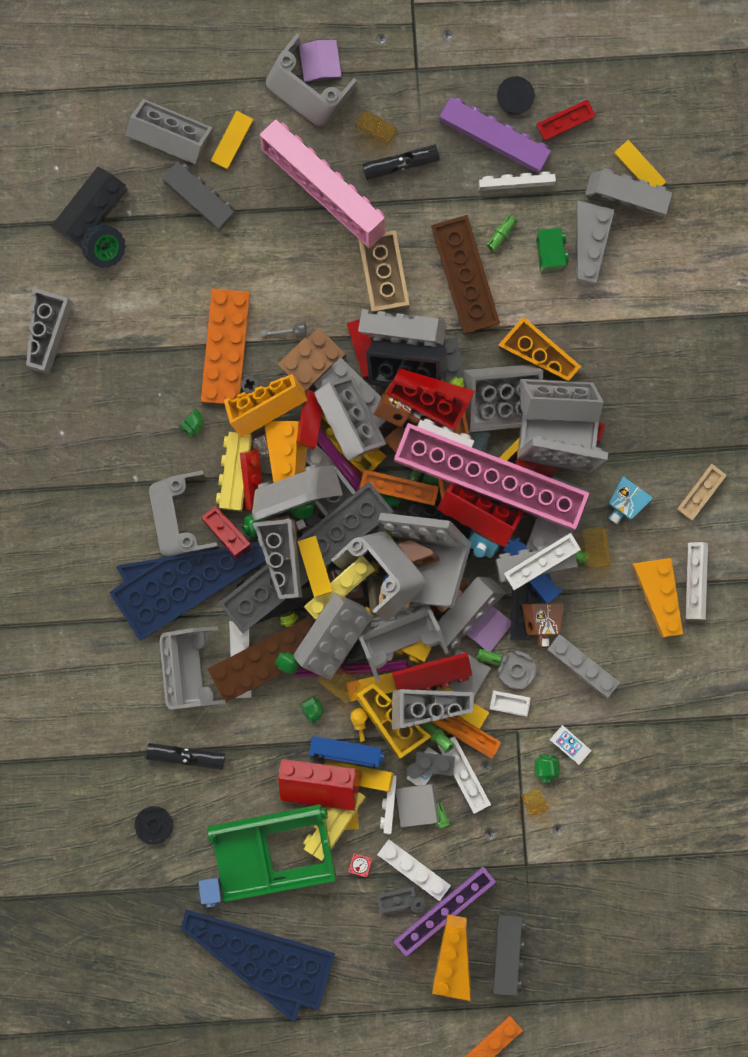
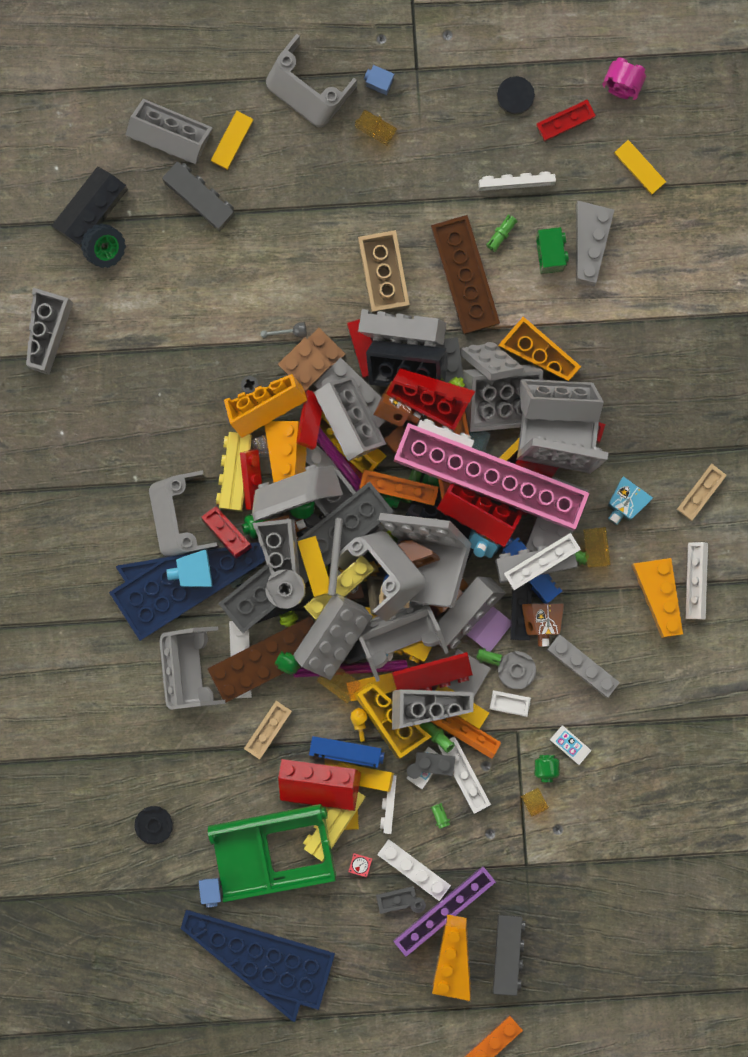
(180, 755): black piece -> none
(192, 570): none -> medium azure torso
(193, 423): green piece -> none
(225, 345): orange plate -> none
(268, 729): none -> tan plate
(296, 591): none -> light grey plate
(312, 709): green piece -> none
(320, 60): lavender slope -> none
(323, 183): bright pink brick -> none
(335, 557): none -> light grey bar
(379, 79): none -> medium blue brick
(391, 164): black piece -> none
(417, 805): light grey tile -> none
(491, 361): none -> light grey plate
(495, 135): medium lavender brick -> none
(624, 79): none -> dark pink brick
(629, 192): light grey wedge -> none

